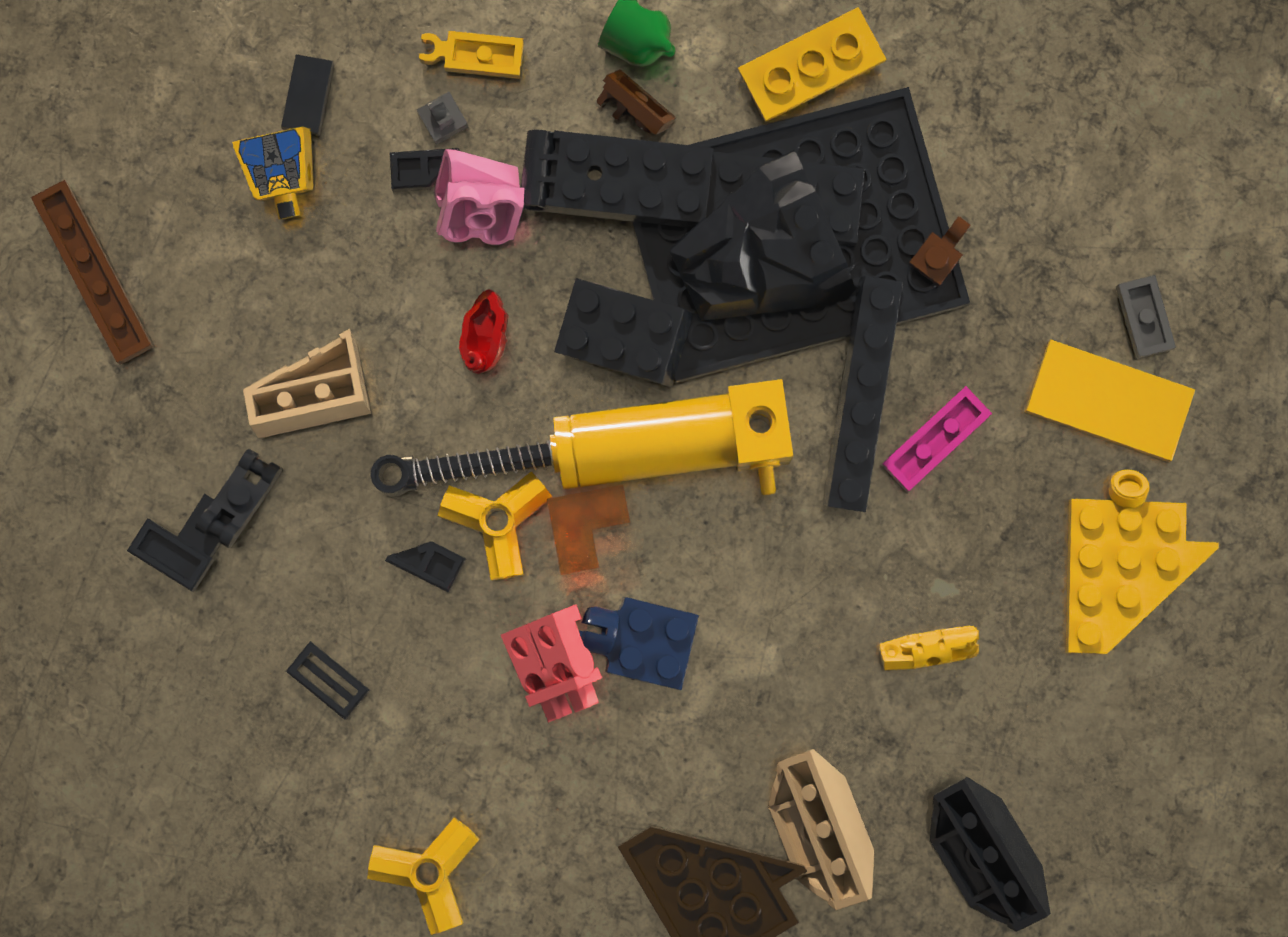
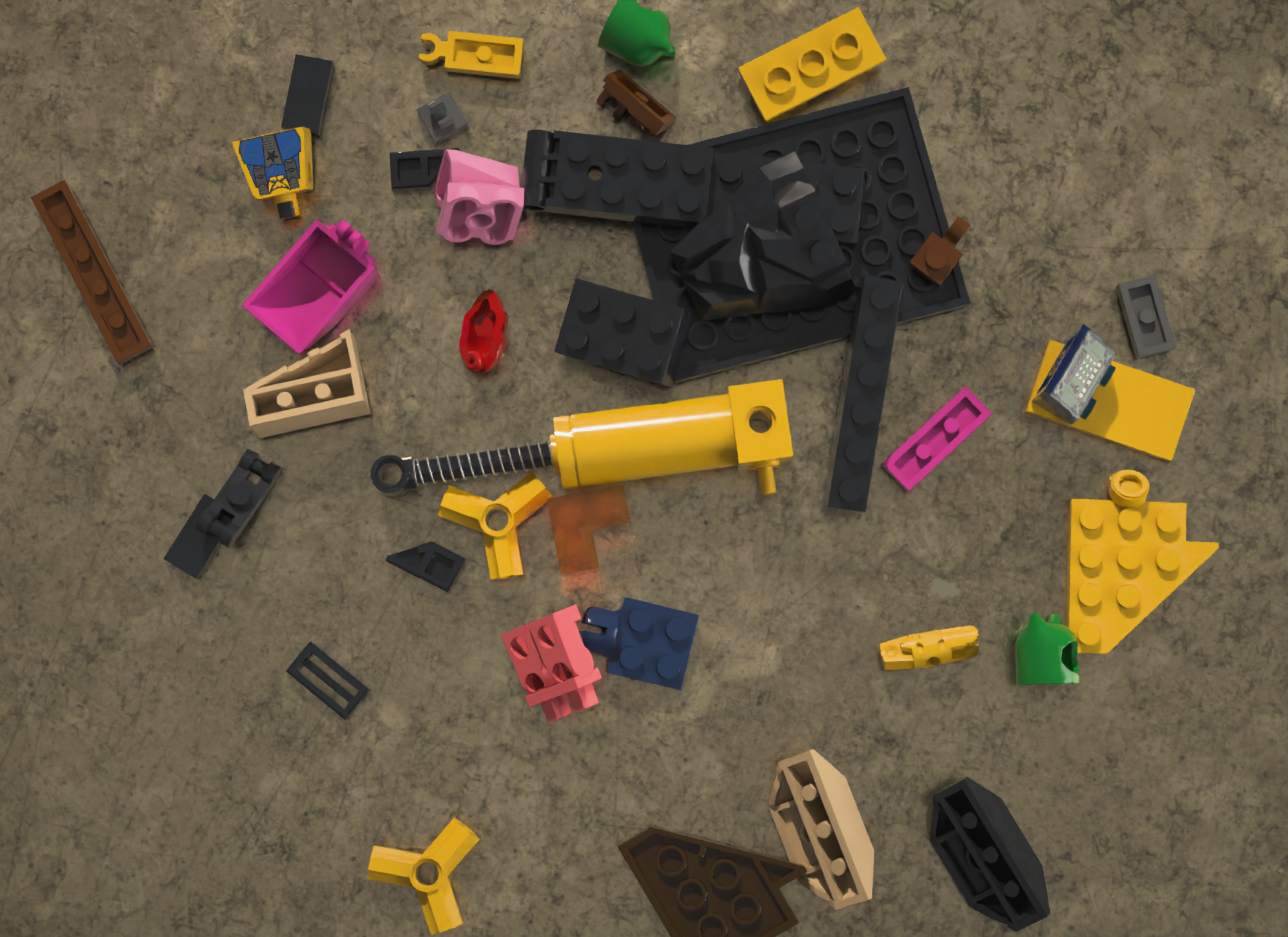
(170, 555): black tile -> none
(314, 284): none -> dark pink piece
(1046, 653): none -> green piece
(1075, 376): none -> slope

